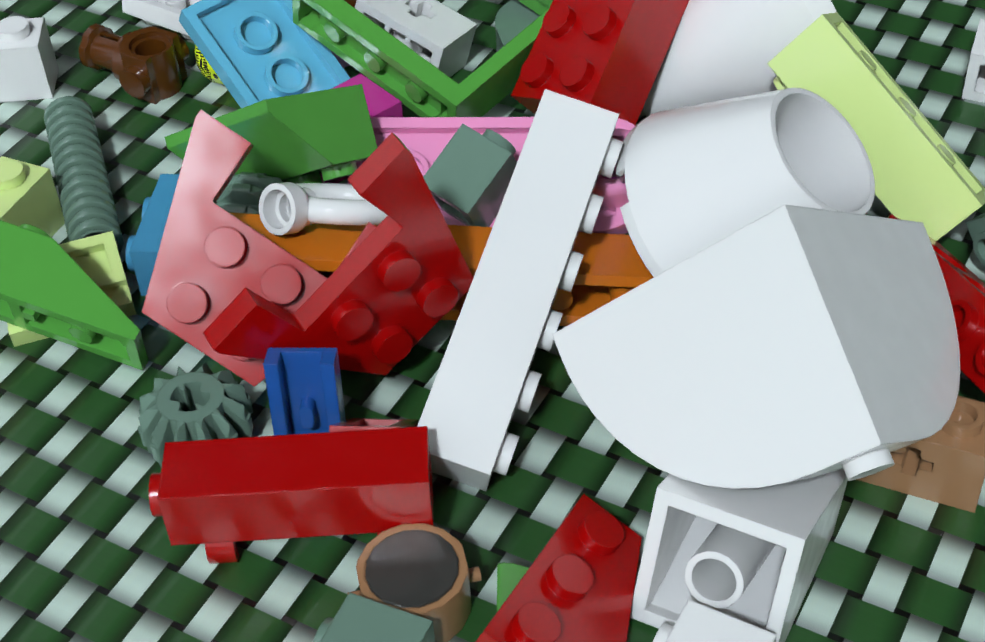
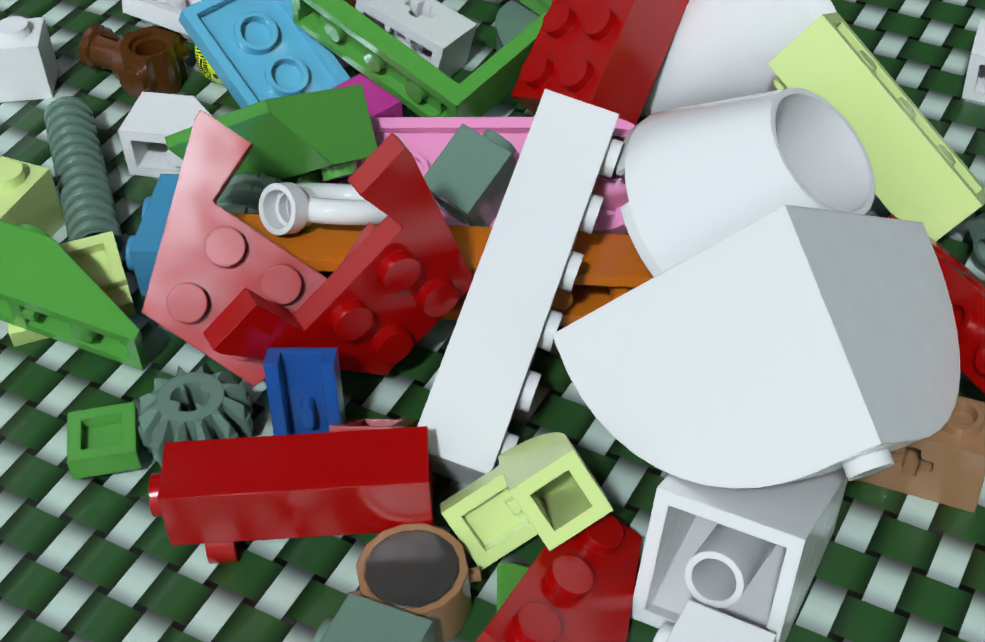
(103, 440): none -> bright green plate
(147, 126): none -> white slope
(533, 491): none -> yellowish green brick

